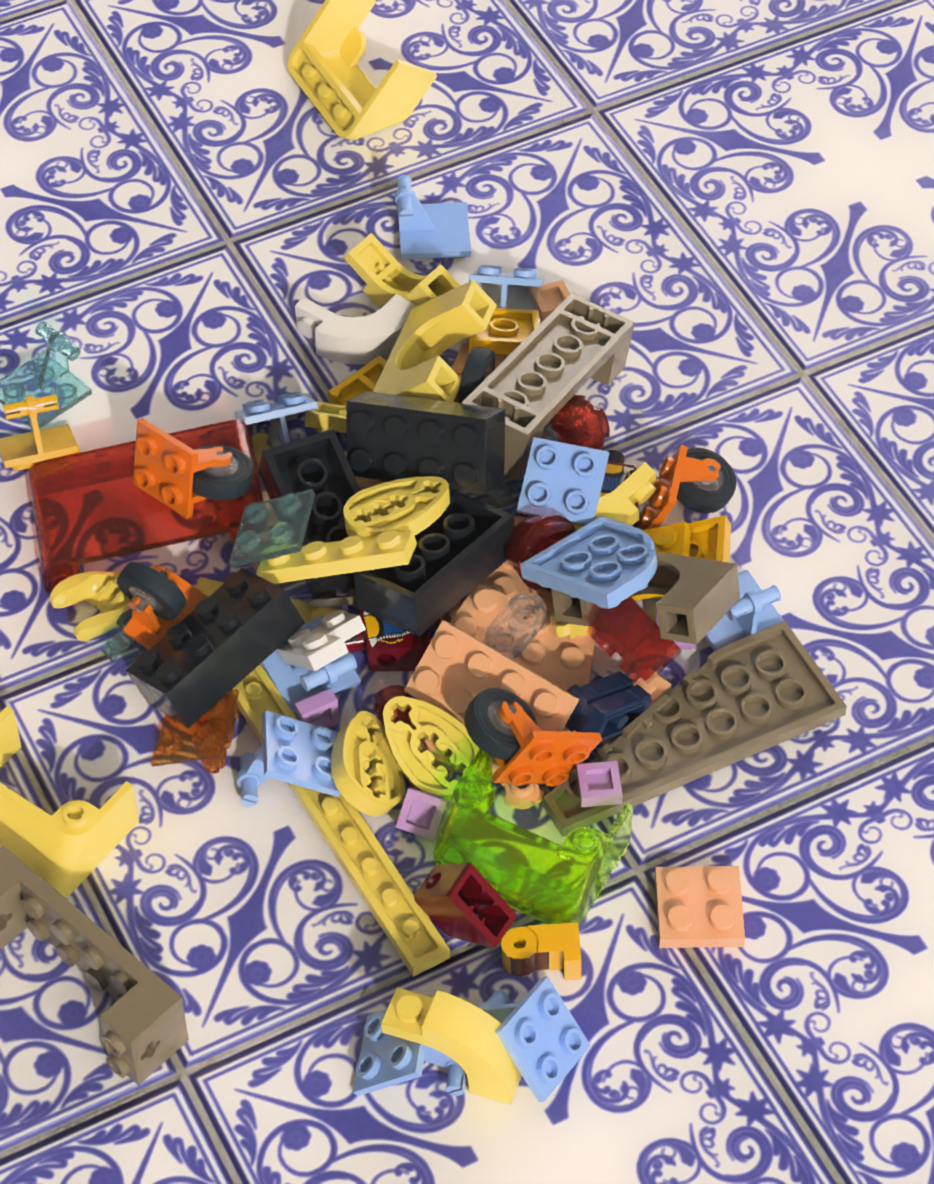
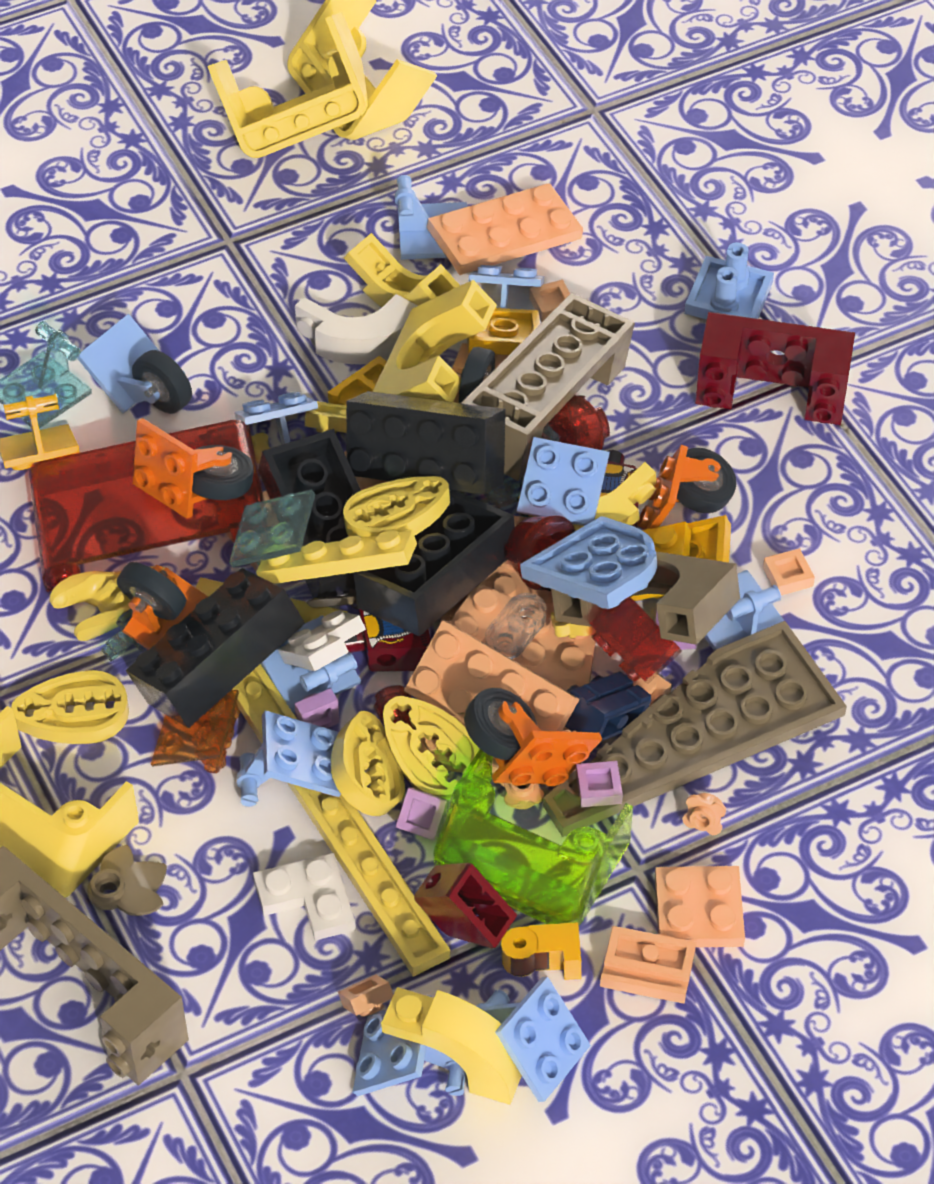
(78, 727): none -> light yellow piece
(133, 883): none -> dark tan plate
(135, 370): none -> light blue plate
(270, 128): none -> light yellow windscreen
(310, 884): none -> white plate
(366, 996): none -> light nougat plate
(504, 228): none -> light nougat plate
(648, 964): none -> light nougat plate
(704, 813): none -> light nougat plate
(729, 286): none -> light blue plate
(742, 349): none -> dark red plate
(789, 571): none -> light nougat plate

